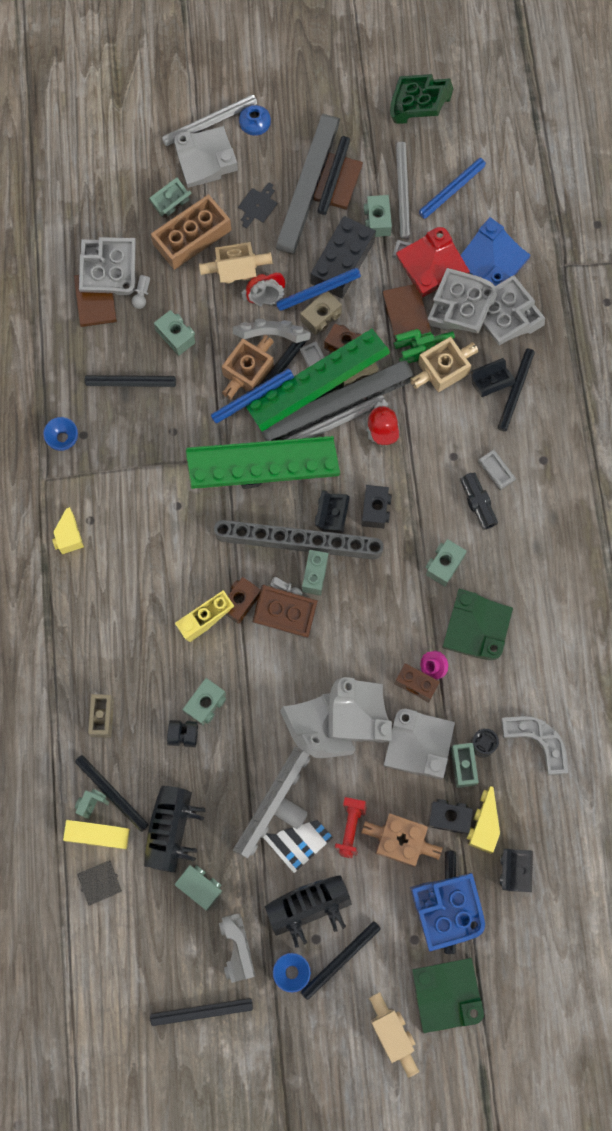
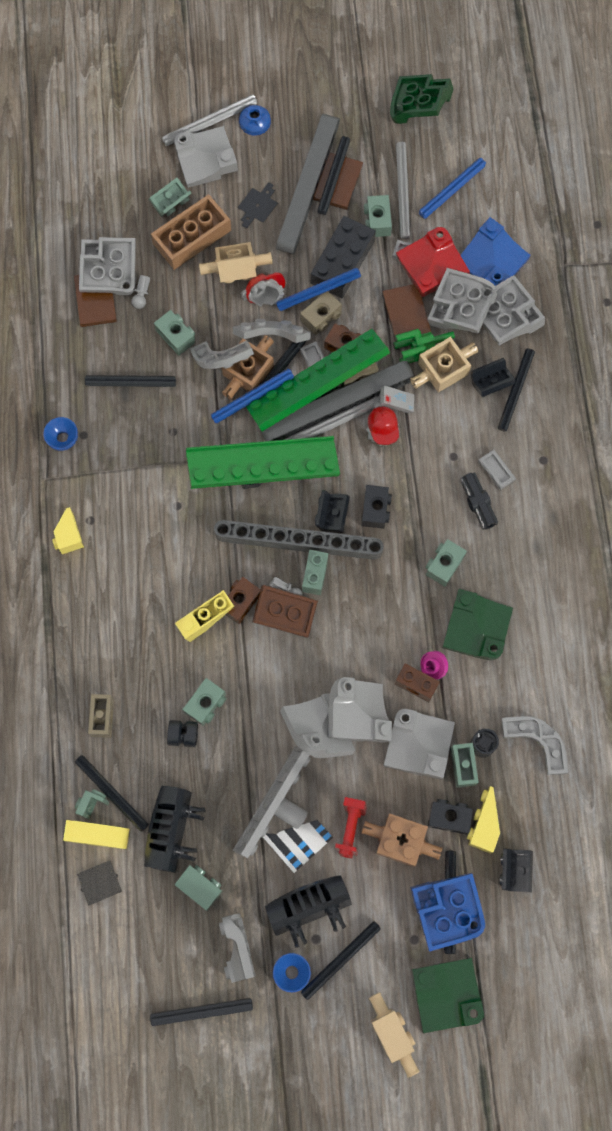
(212, 359): none -> light grey plate
(397, 399): none -> light grey tile

